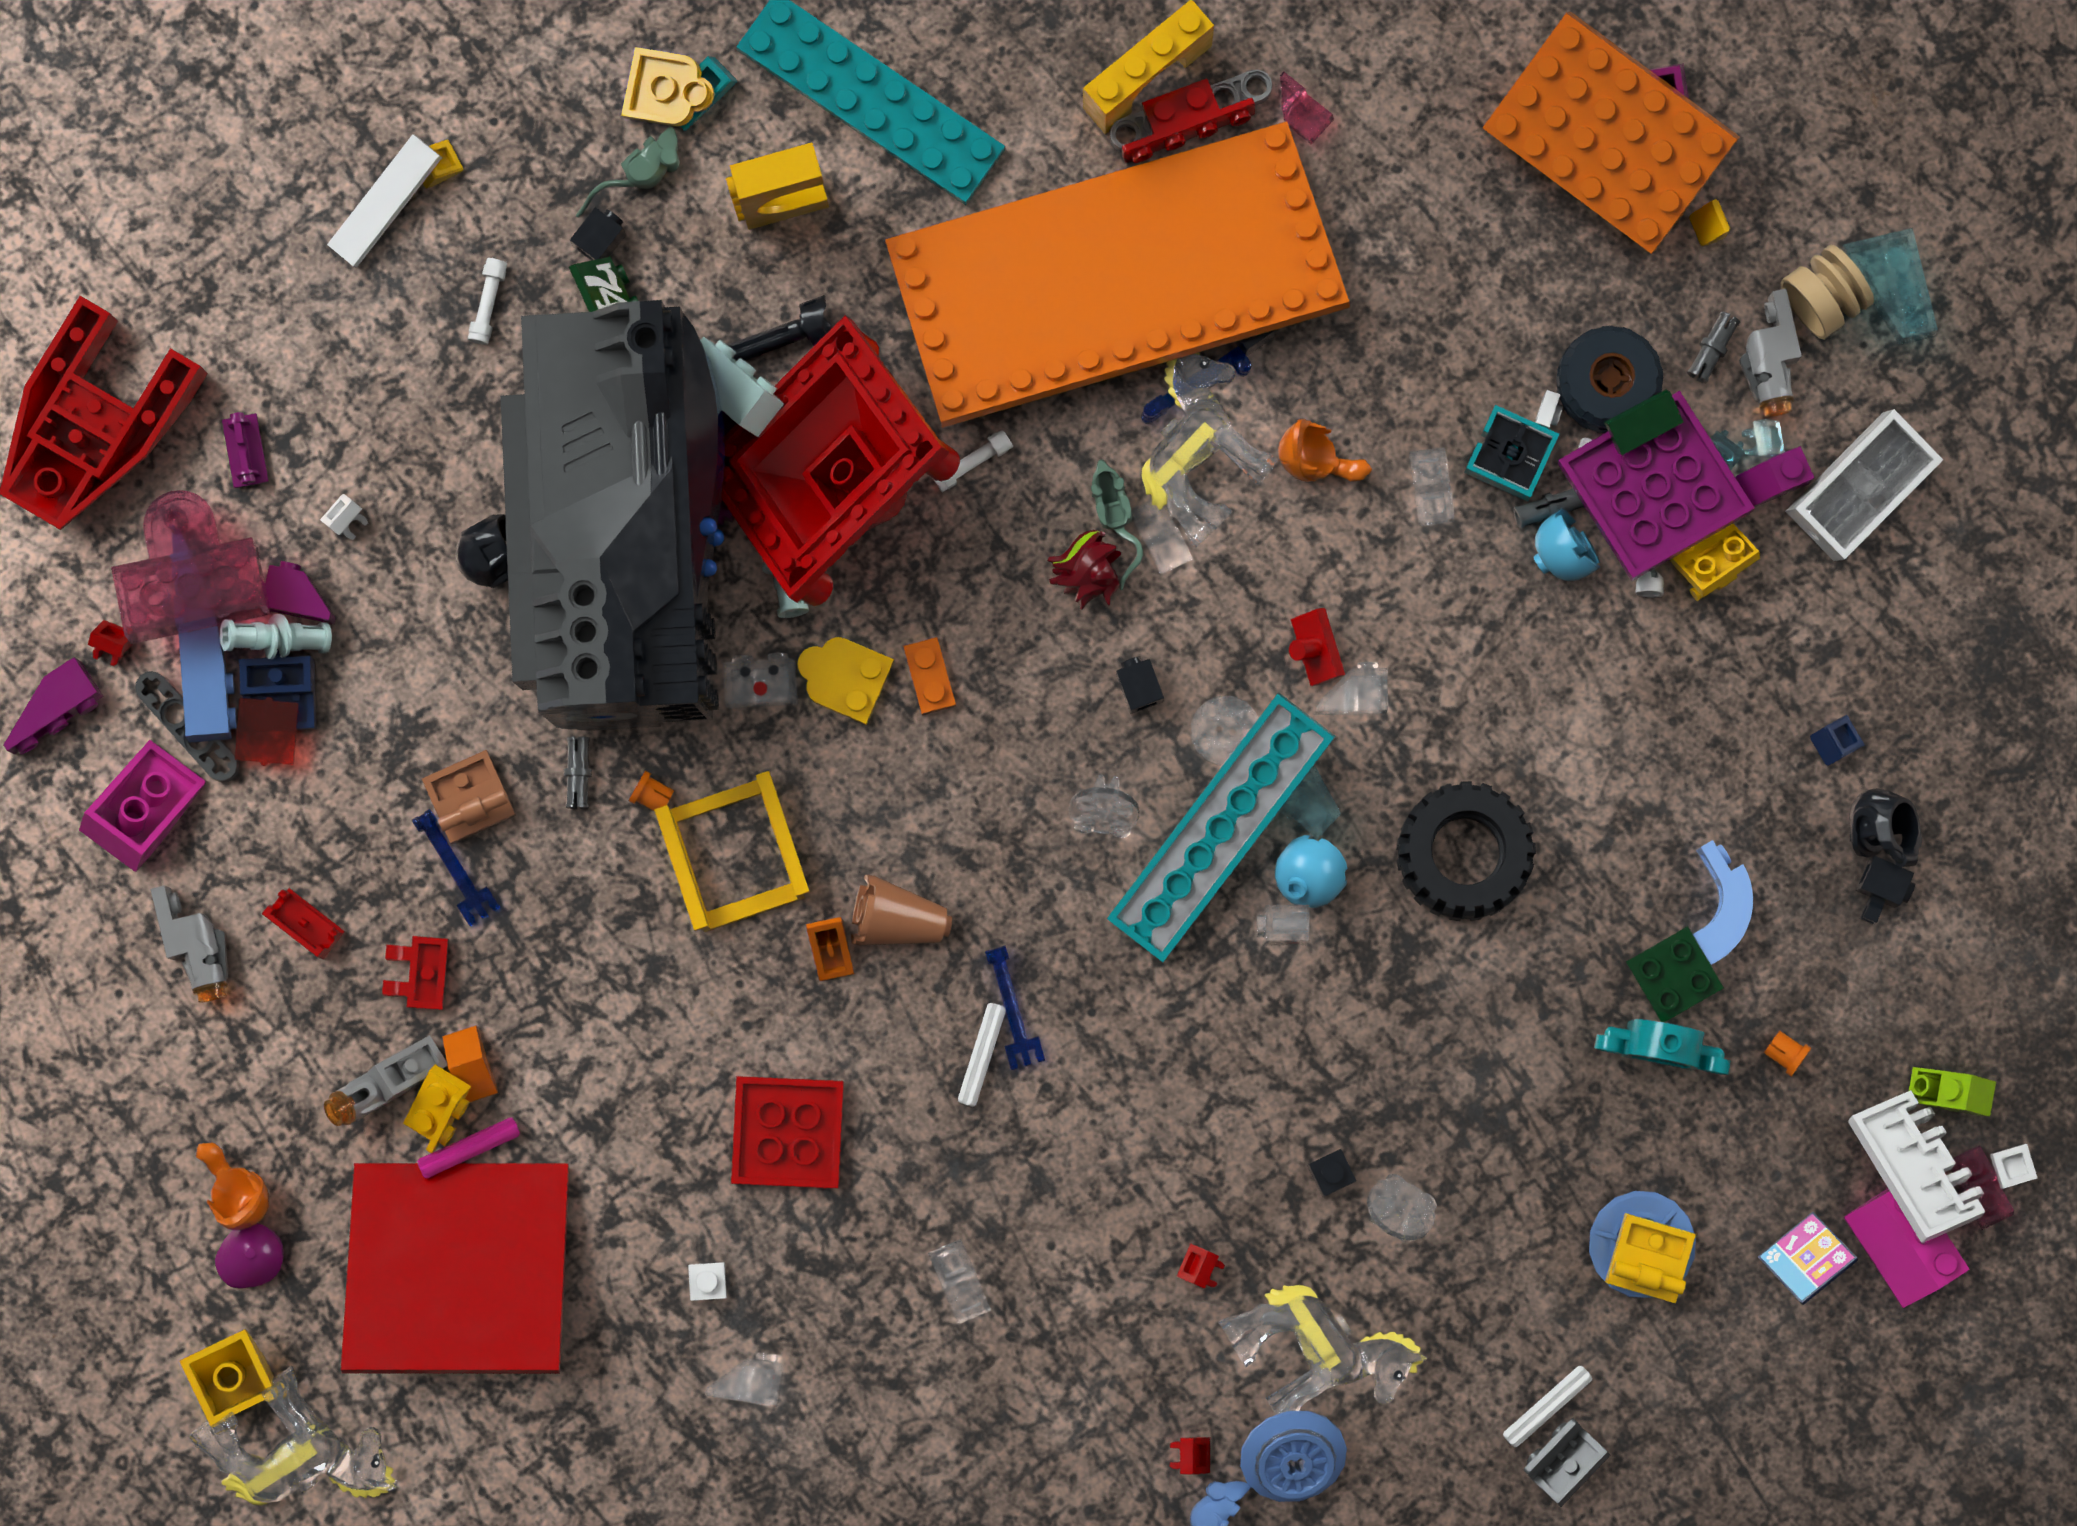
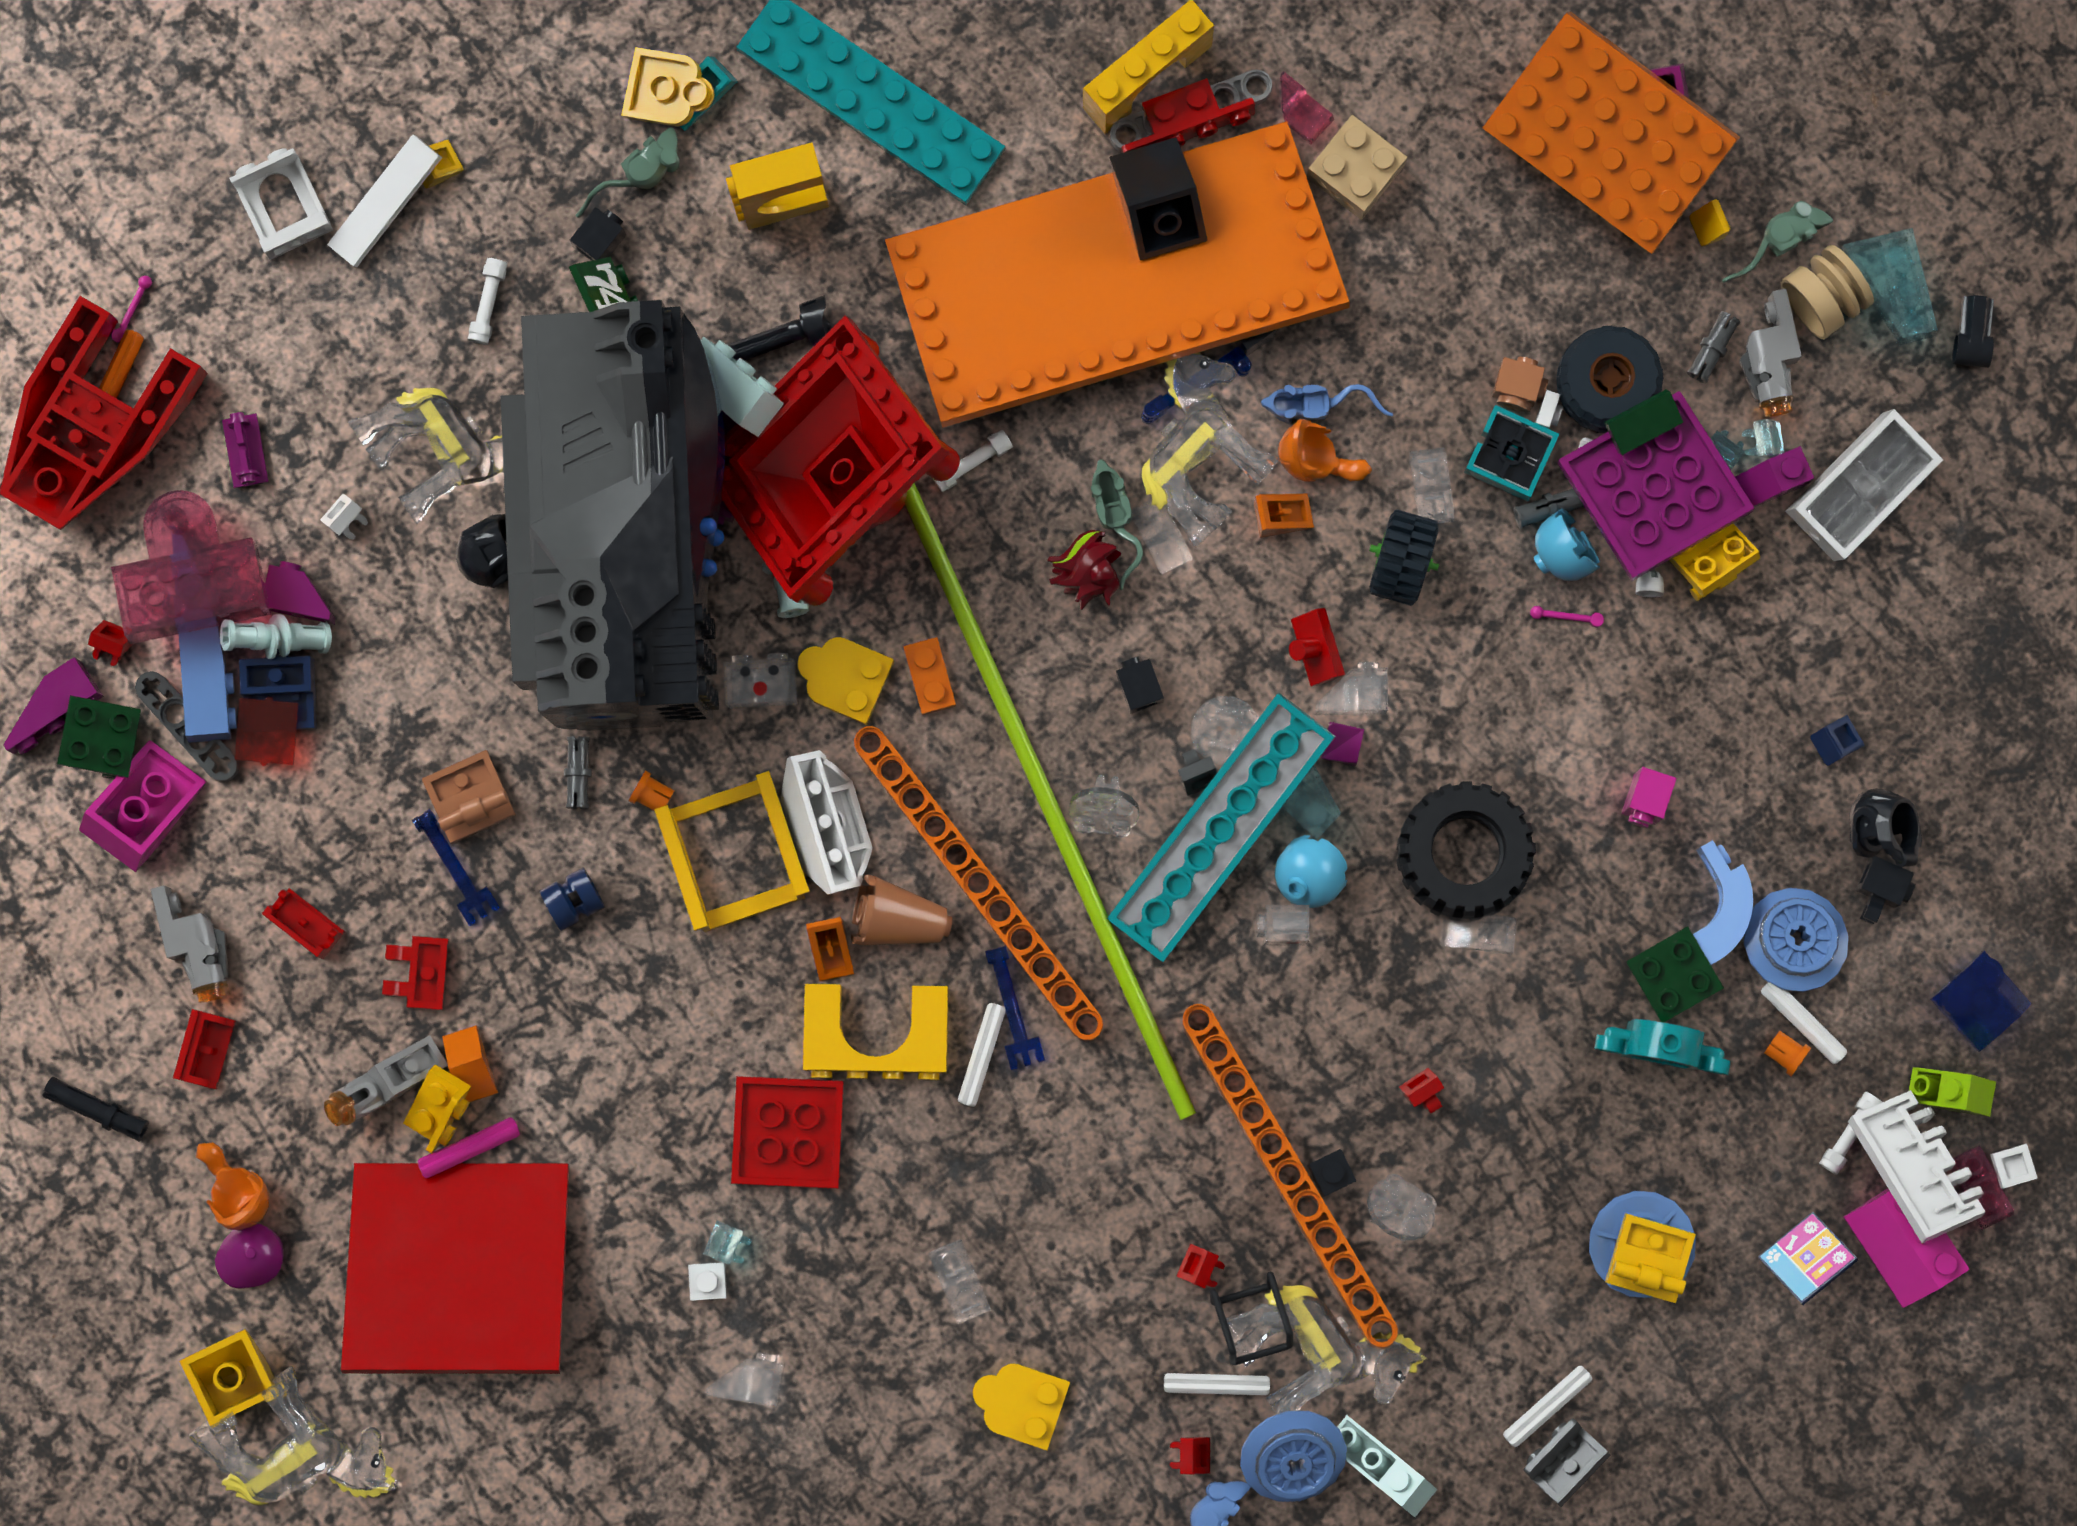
(99, 737): none -> dark green hinge
(107, 1114): none -> black pin
(121, 362): none -> orange axle
(144, 283): none -> dark pink hinge
(204, 1049): none -> red hinge
(248, 182): none -> white panel
(451, 436): none -> clear animal
(561, 905): none -> dark blue wheel
(724, 1243): none -> clear light blue tile
(825, 822): none -> white wedge
(921, 1053): none -> yellow arch
(974, 866): none -> orange beam
(1021, 1403): none -> yellow plate
(1048, 804): none -> lime piece
(1158, 198): none -> black slope
(1196, 773): none -> dark grey tile
(1216, 1384): none -> white axle
(1218, 1301): none -> black piece
(1282, 513): none -> orange slope
(1285, 1158): none -> orange beam
(1310, 402): none -> medium blue animal
(1346, 744): none -> magenta slope
(1356, 167): none -> tan piece
(1385, 1468): none -> light aqua slope
(1404, 557): none -> black wheel
(1423, 1090): none -> red tile
(1487, 934): none -> clear slope
(1519, 384): none -> nougat brick
(1595, 619): none -> dark pink hinge
(1648, 797): none -> dark pink brick
(1774, 950): none -> medium blue piece
(1786, 231): none -> sand green animal
(1805, 1023): none -> white axle
(1834, 1158): none -> white bar
(1973, 342): none -> black piece
(1981, 1001): none -> clear blue slope

